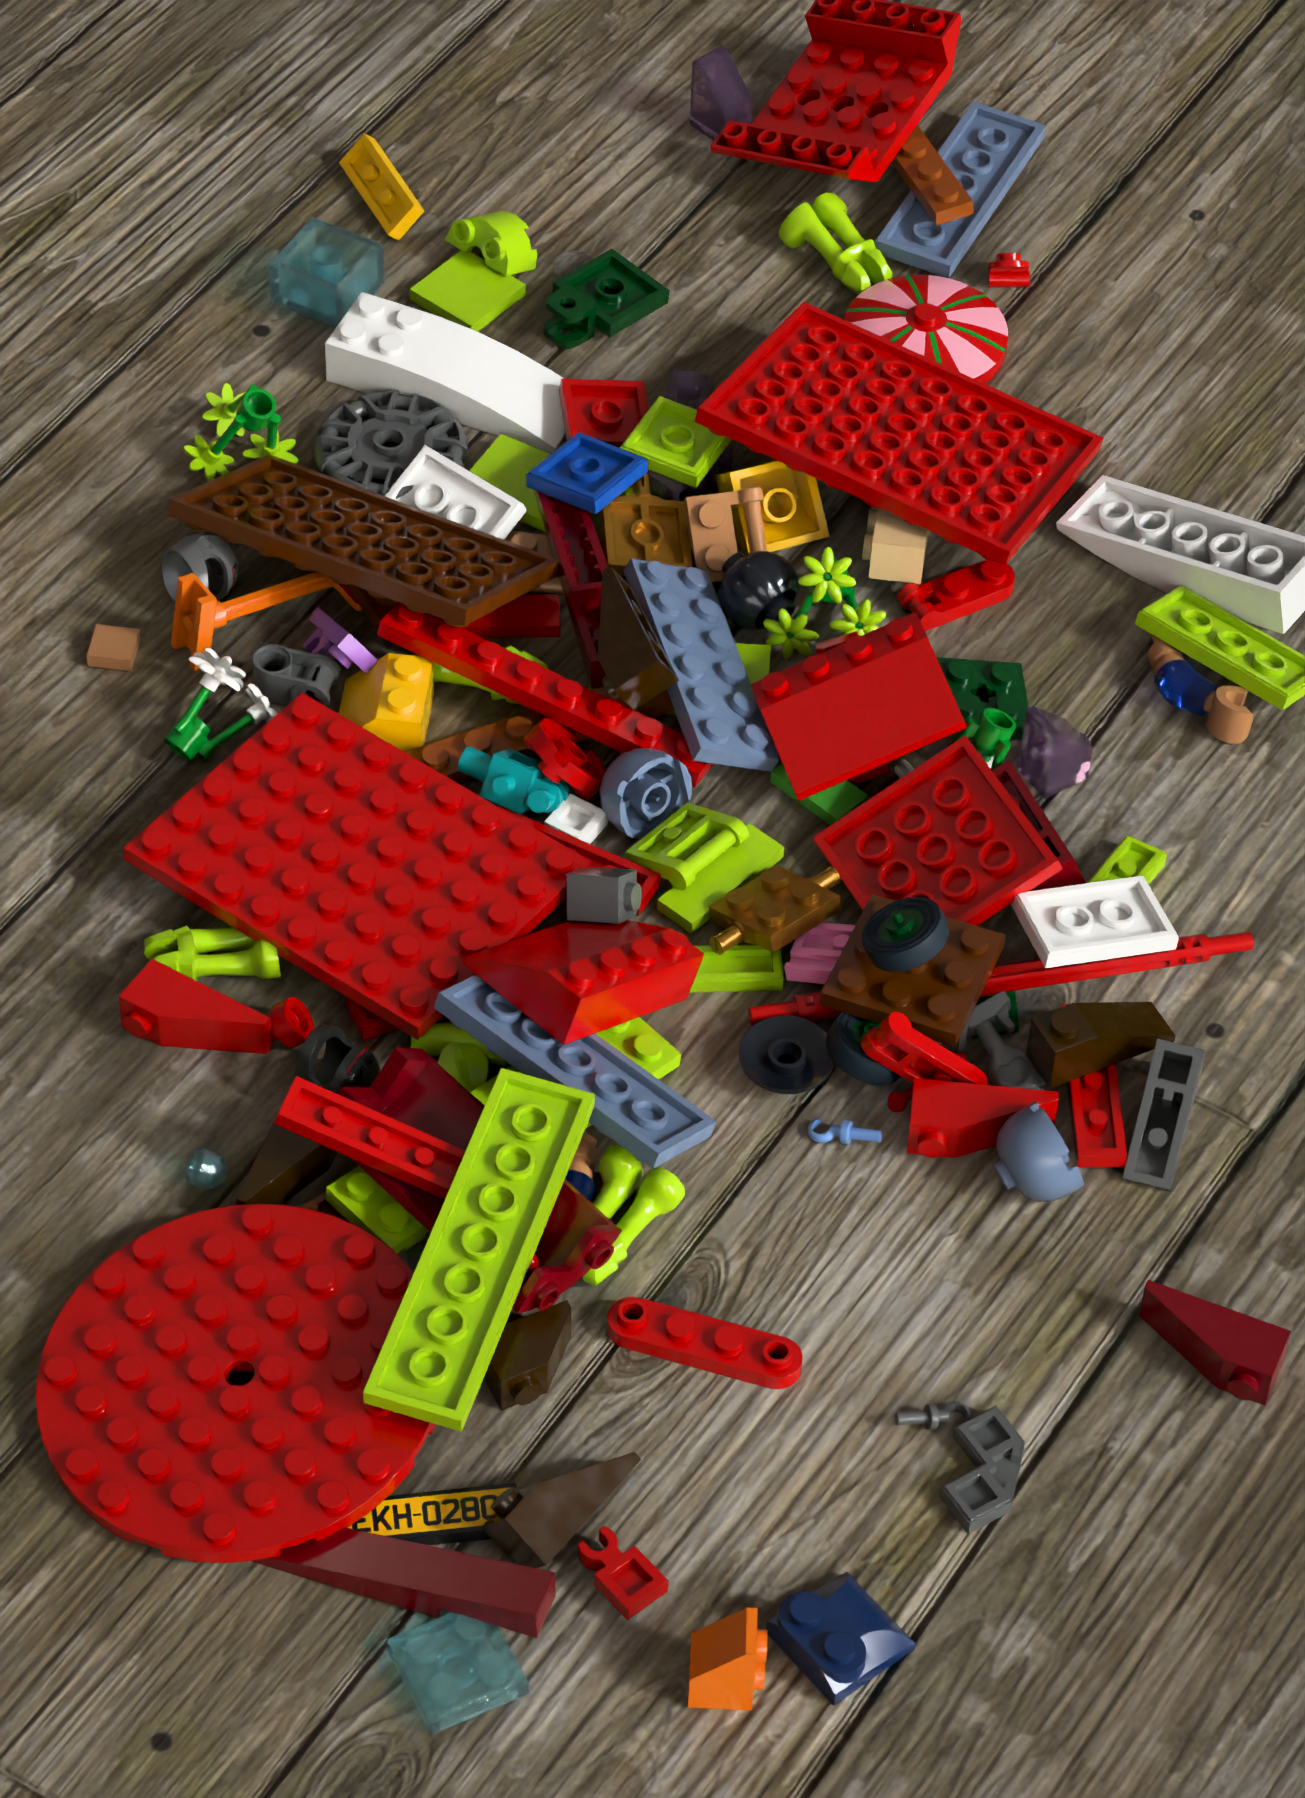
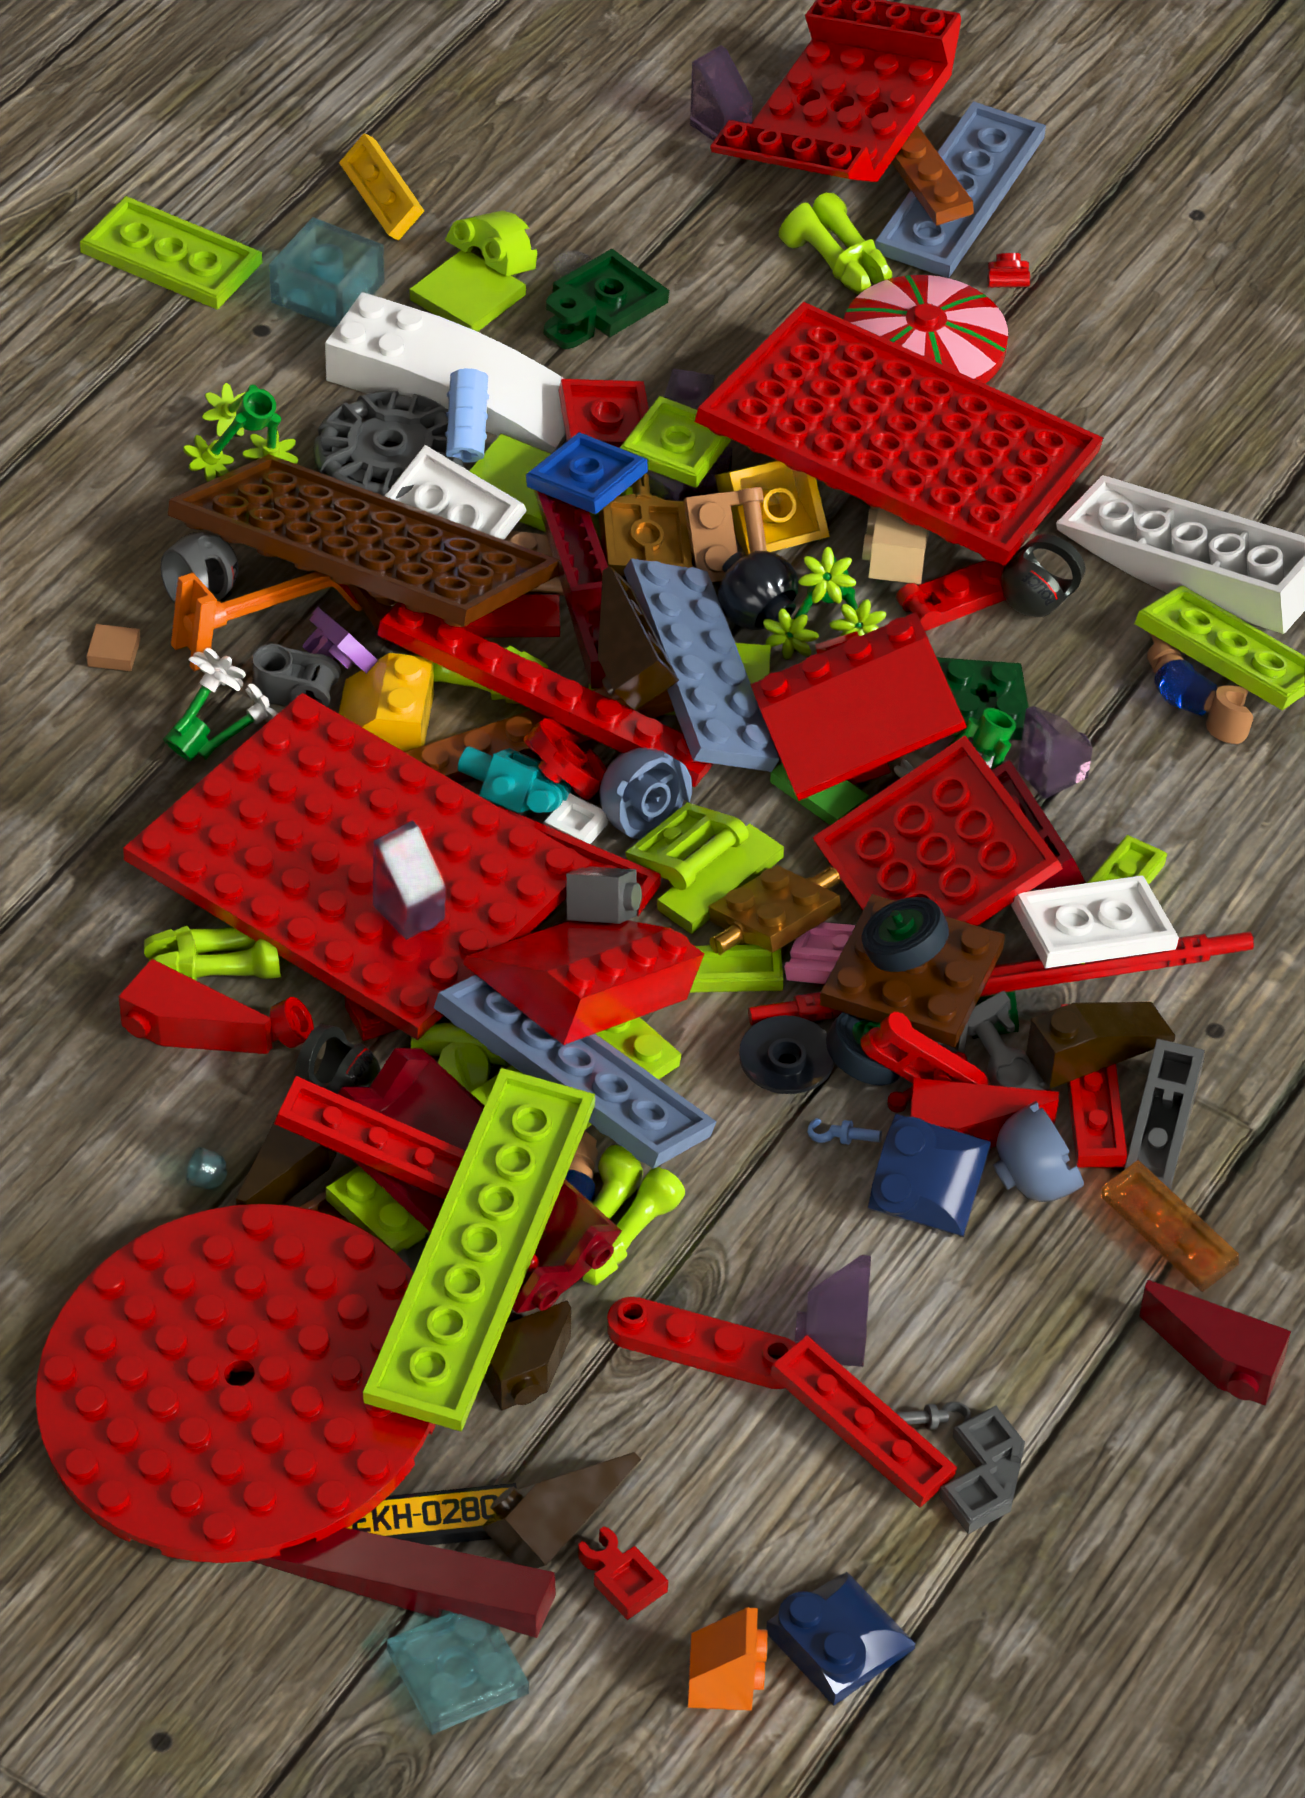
(171, 252): none -> lime tile
(407, 881): none -> slope
(467, 415): none -> light blue axle
(839, 1313): none -> clear purple slope
(863, 1421): none -> red plate
(928, 1174): none -> dark blue slope
(1034, 589): none -> pearl dark grey helmet
(1170, 1226): none -> clear orange plate

